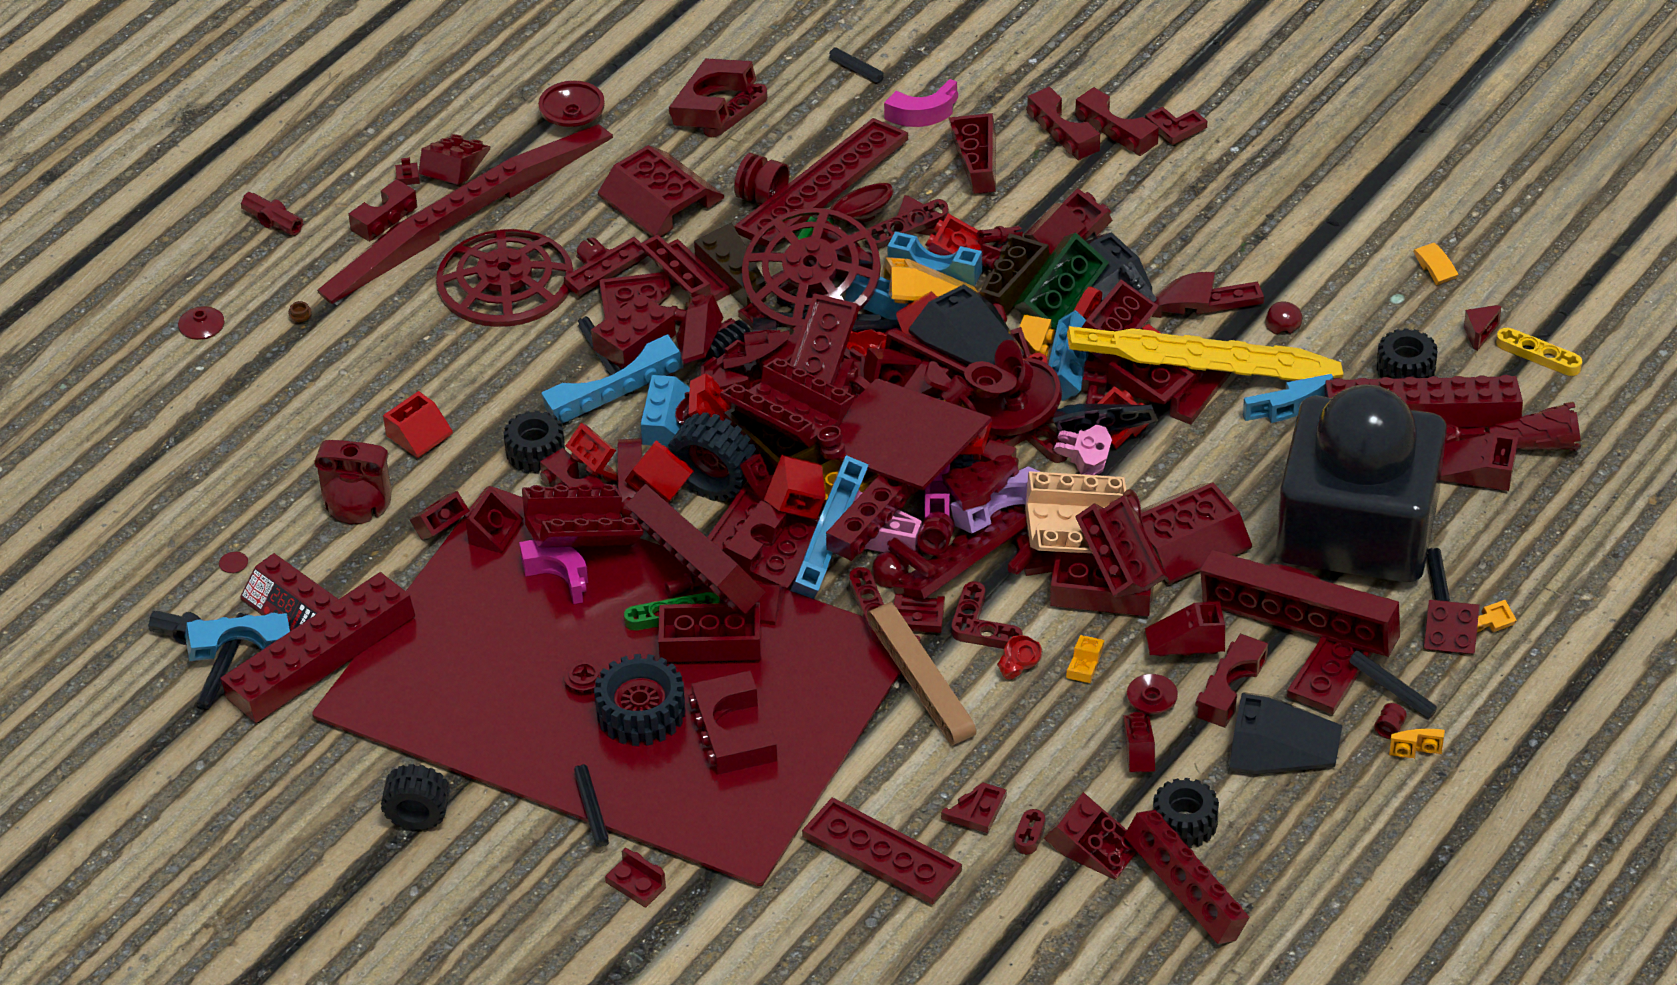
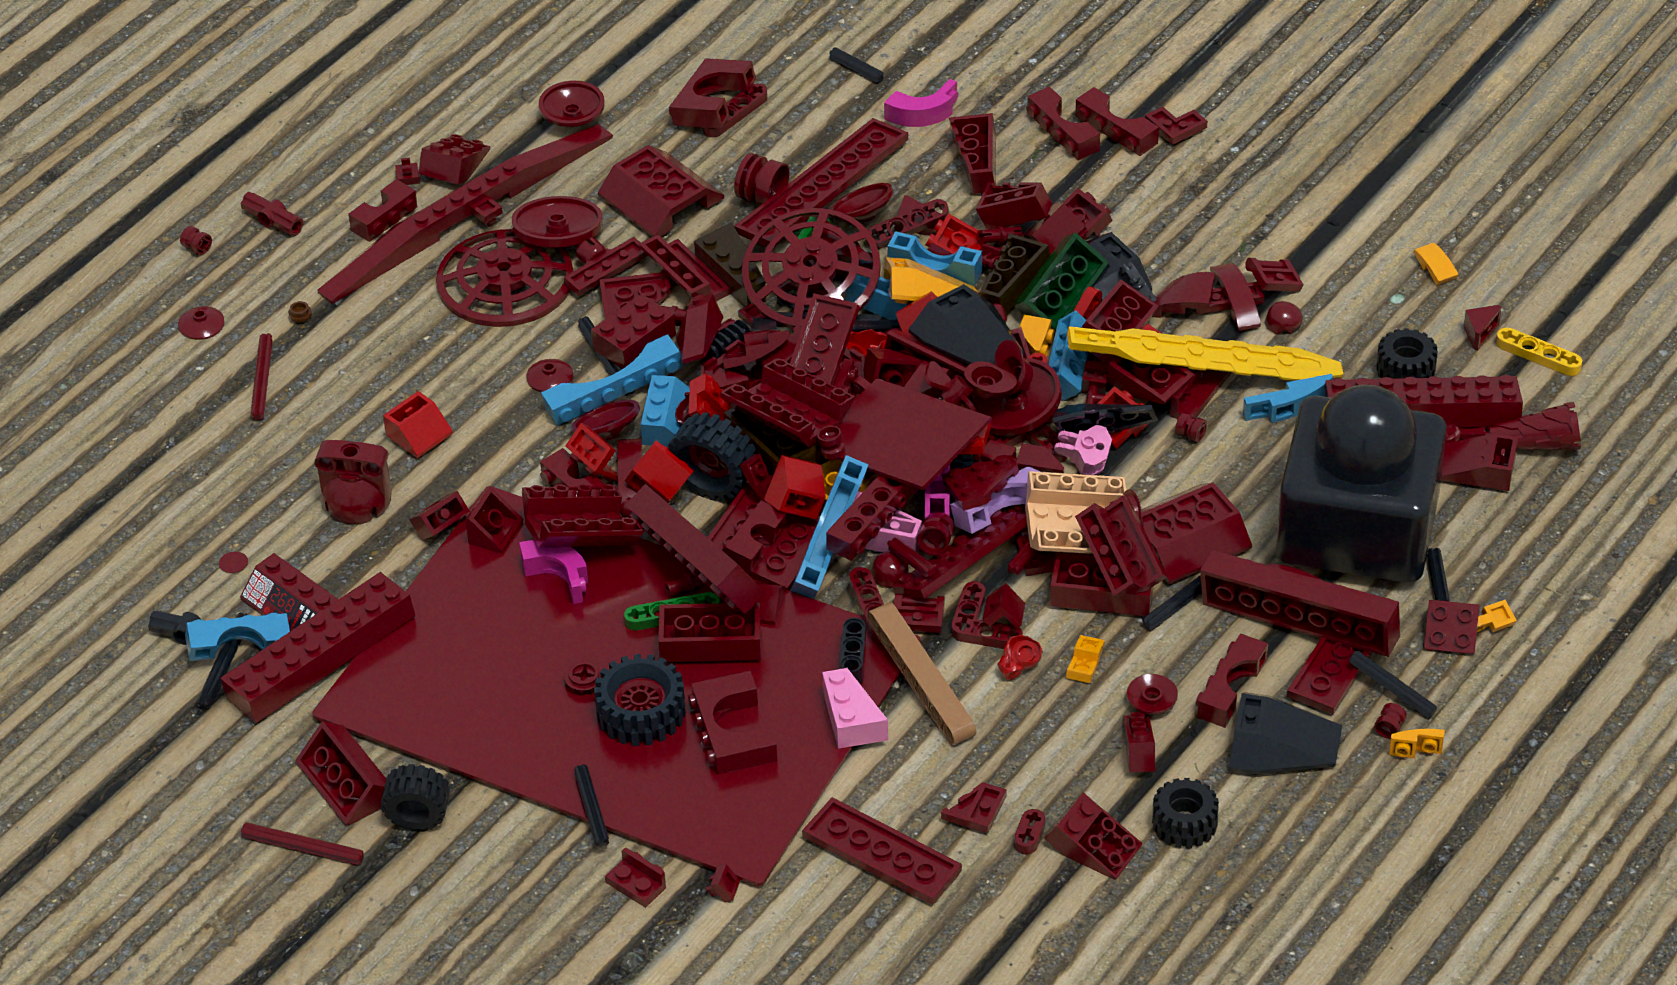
(198, 241): none -> dark red wheel
(261, 376): none -> dark red axle
(302, 843): none -> dark red axle
(342, 772): none -> dark red slope
(487, 210): none -> dark red tile
(532, 439): black tyre -> none
(548, 374): none -> dark red dish
(557, 221): none -> dark red dish
(609, 418): none -> dark red dish
(723, 883): none -> dark red tile
(852, 711): none -> bright pink wedge
(853, 647): none -> black beam
(1004, 603): none -> dark red panel
(1013, 204): none -> dark red wedge
(1038, 458): none -> dark red slope
(1173, 604): none -> black axle
(1186, 876): dark red brick -> none
(1188, 631): dark red slope -> none
(1191, 426): none -> dark red wheel
(1238, 295): none -> dark red slope
(1274, 274): none -> dark red plate

